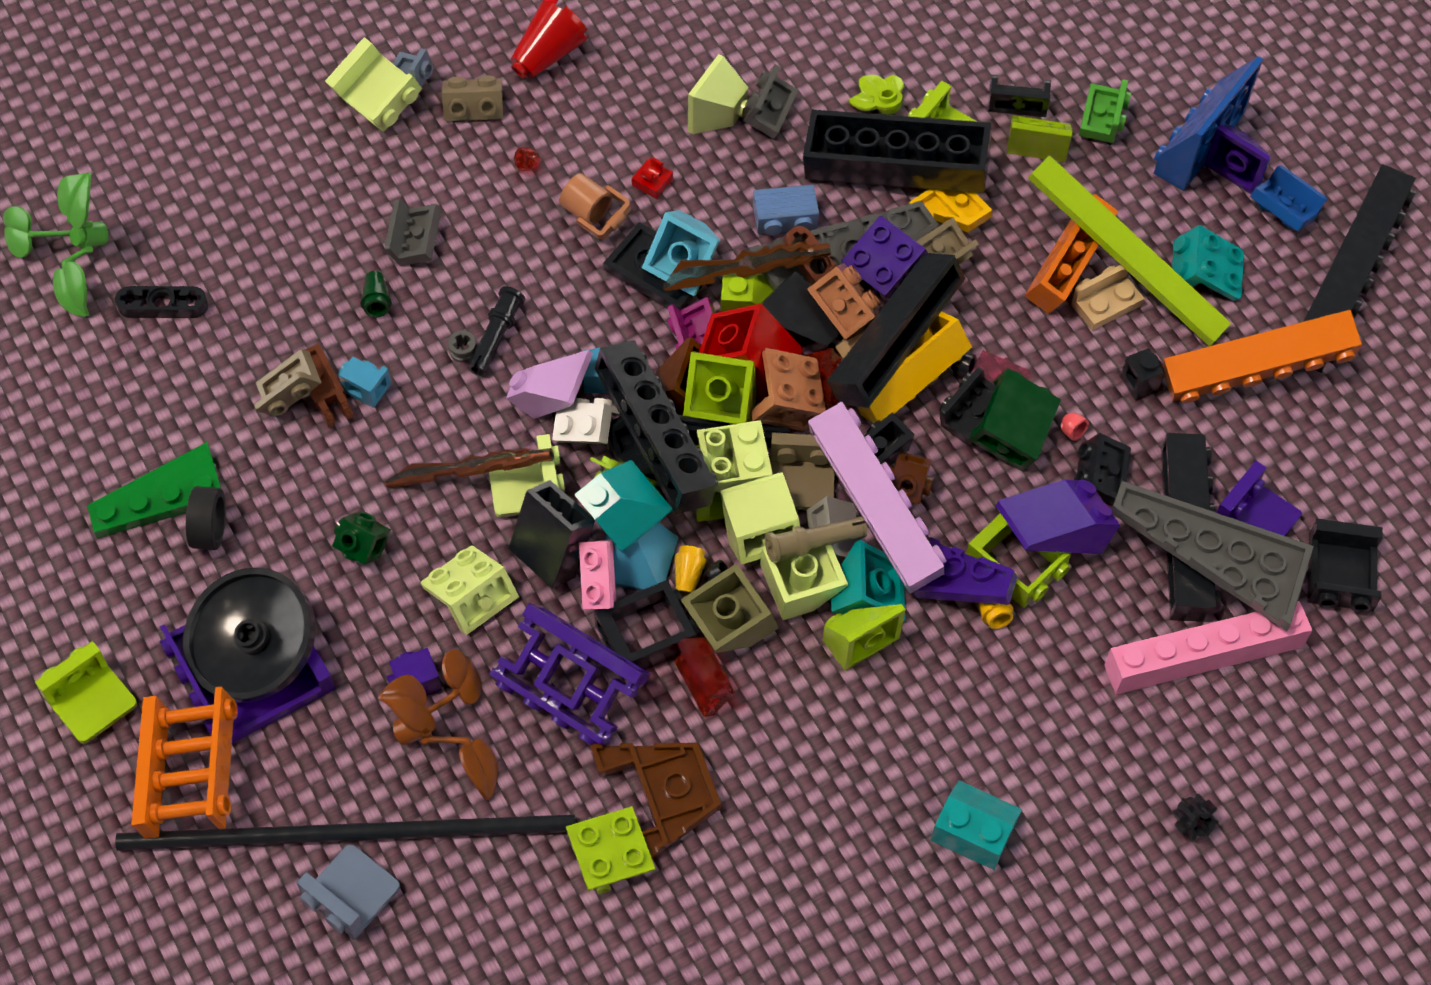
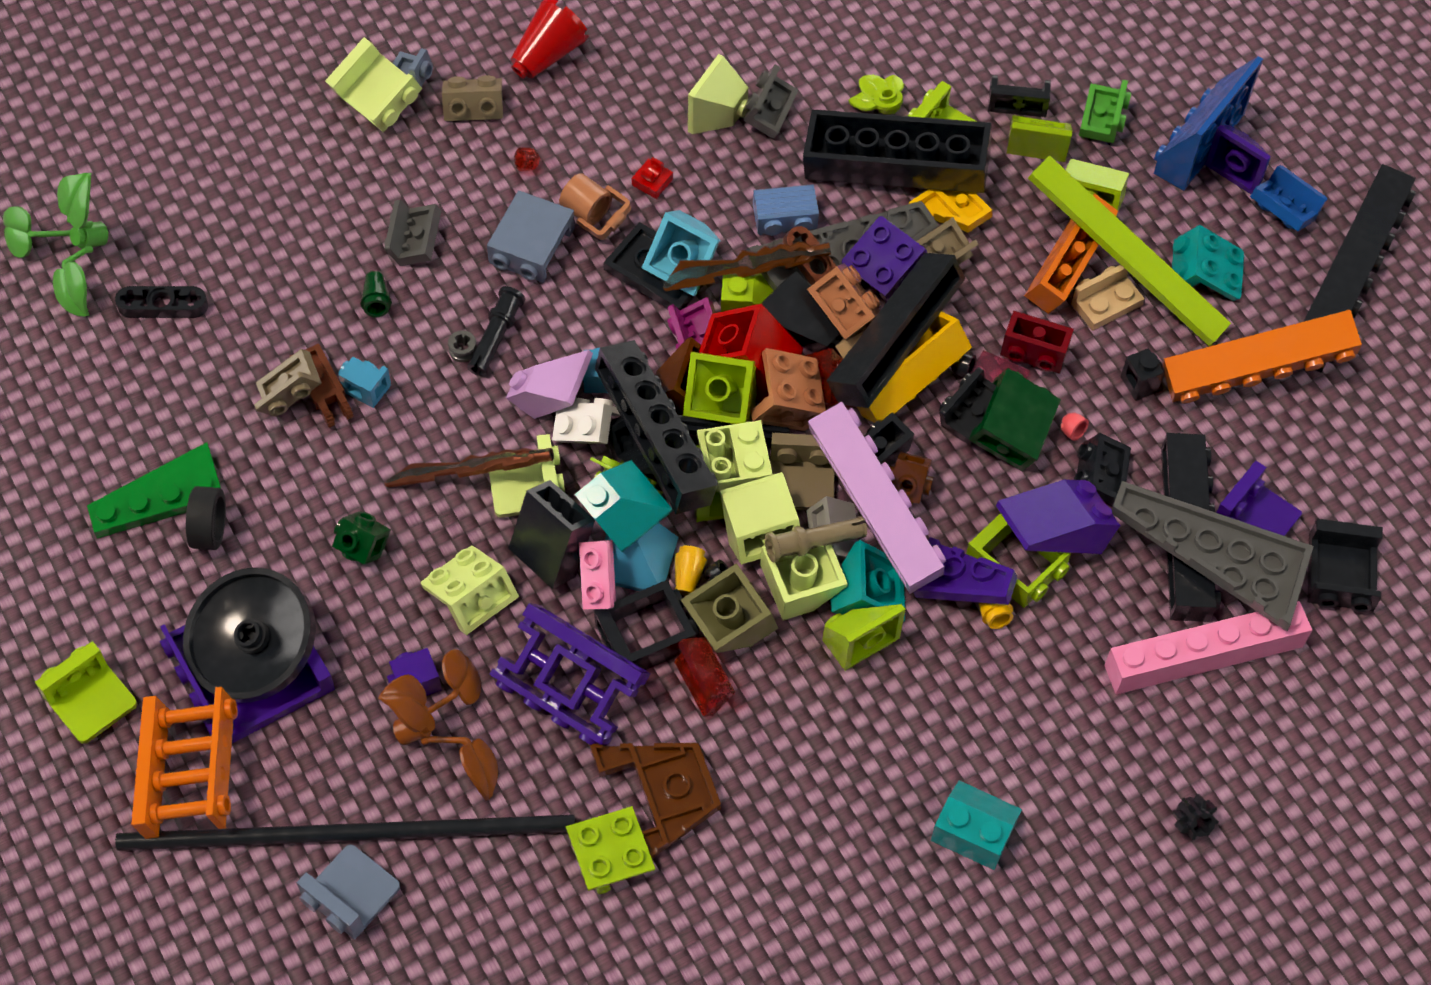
(529, 236): none -> sand blue panel
(1036, 342): none -> dark red brick
(1102, 181): none -> lime brick

